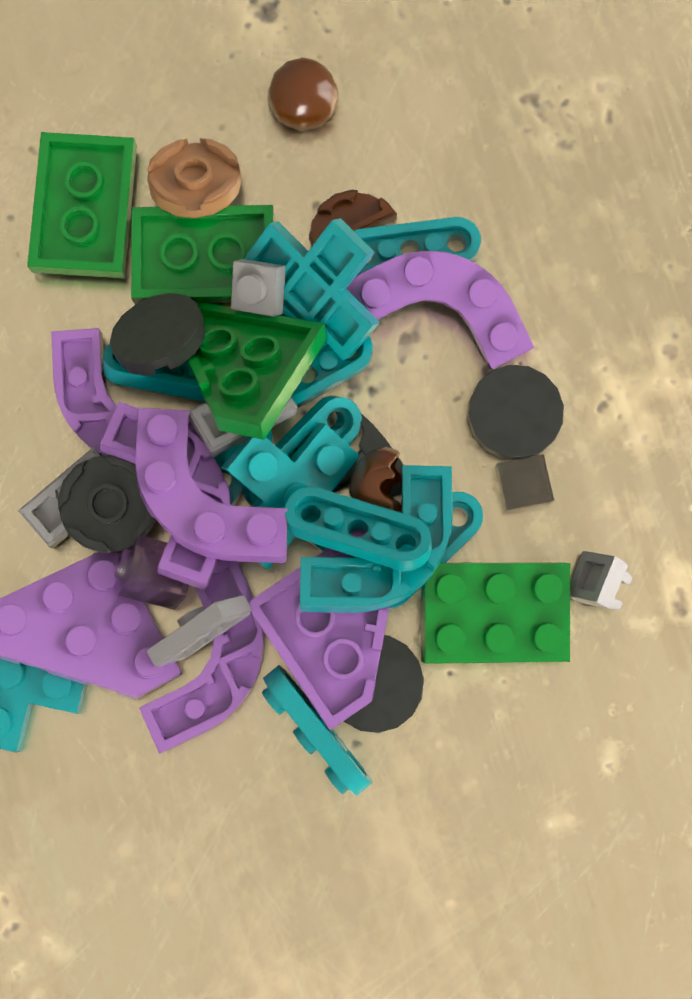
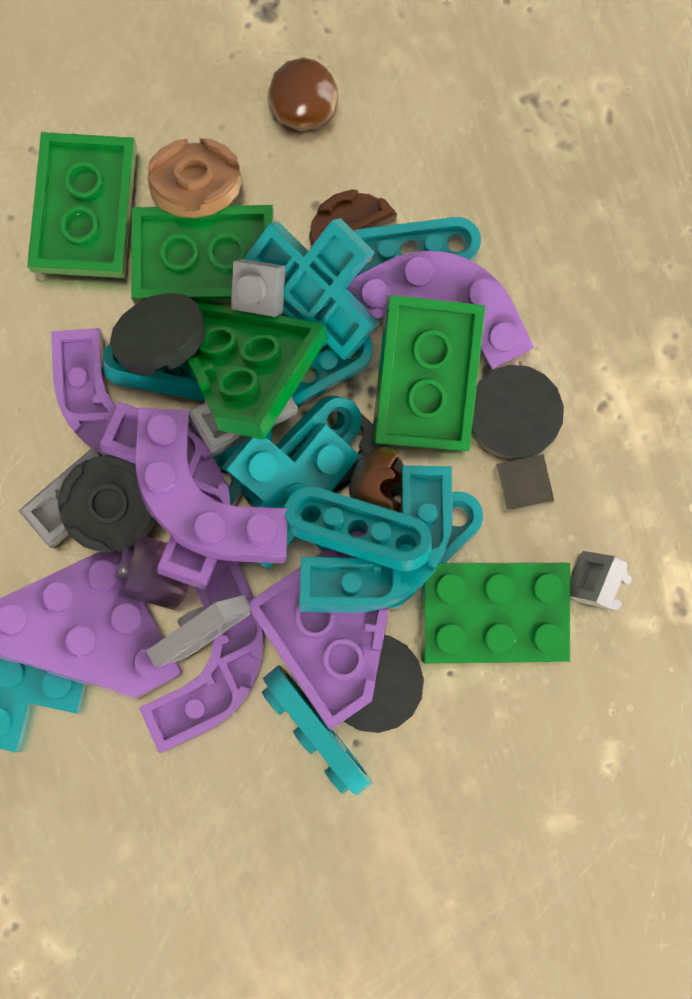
(428, 373): none -> green plate

